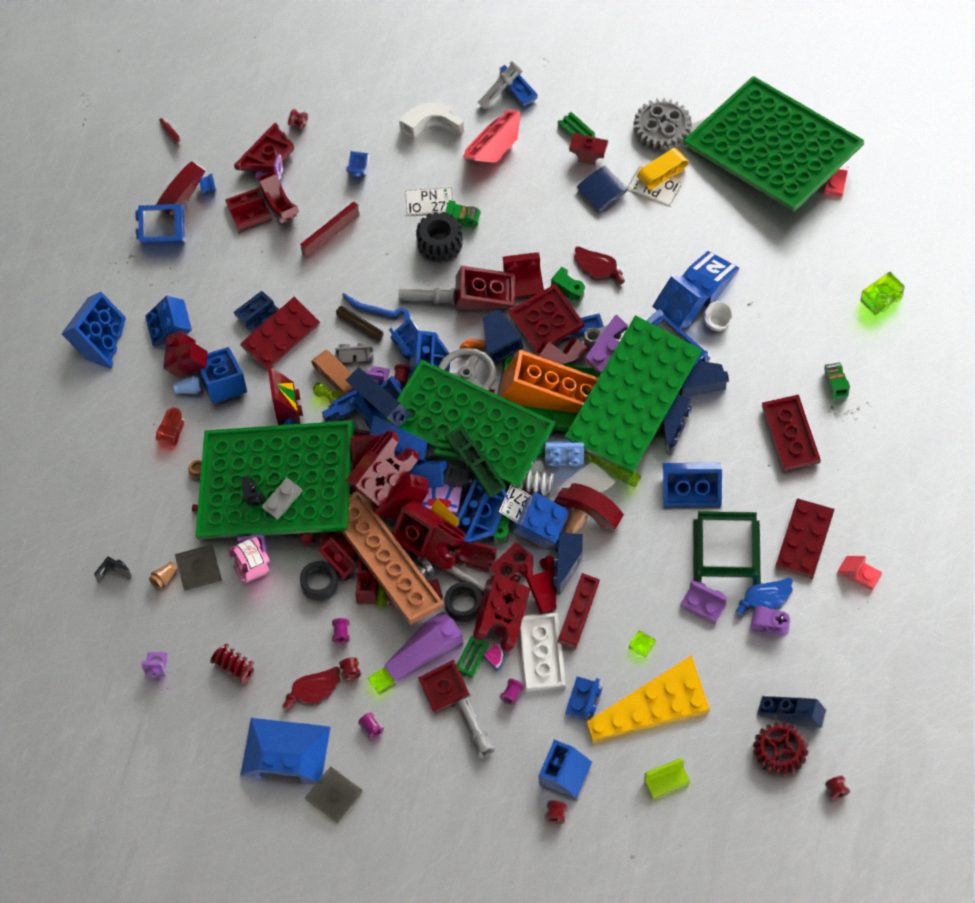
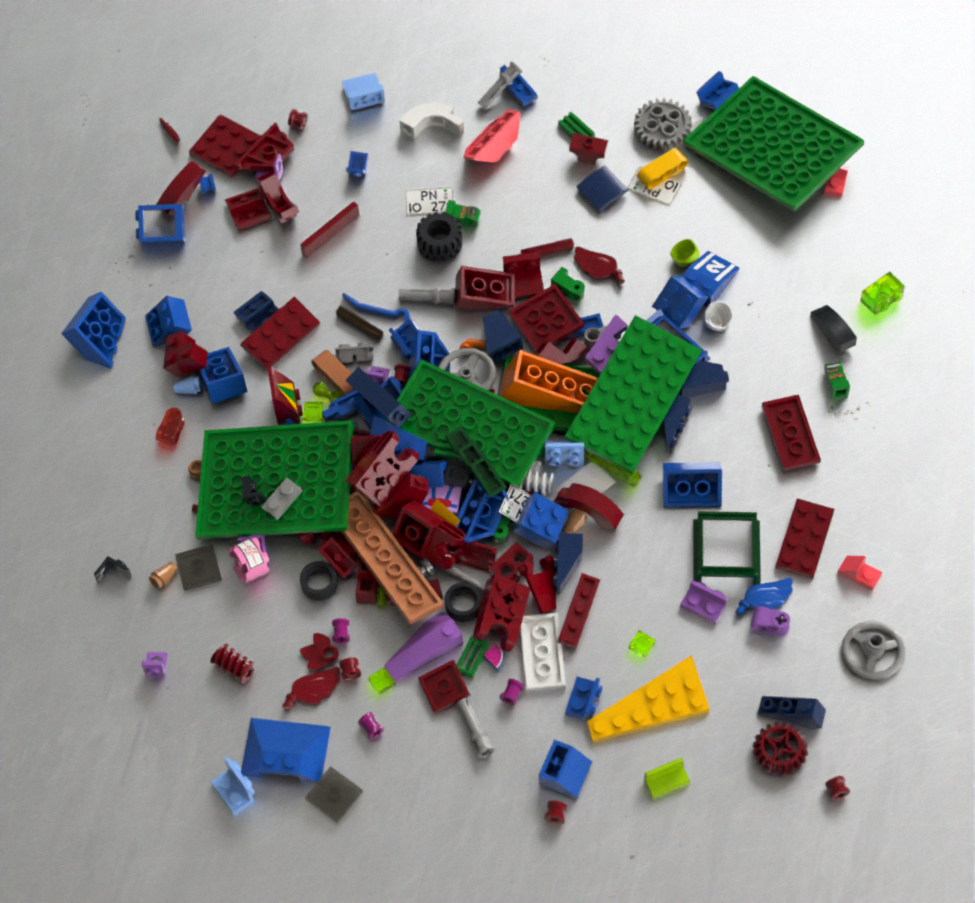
(223, 145): none -> dark red plate
(234, 788): none -> light blue bracket
(313, 411): none -> clear neon green tile
(317, 652): none -> dark red plate
(363, 91): none -> light blue bracket
(550, 248): none -> dark red axle
(685, 252): none -> lime hair
(716, 91): none -> blue bracket
(834, 328): none -> black slope
(874, 647): none -> light grey piece

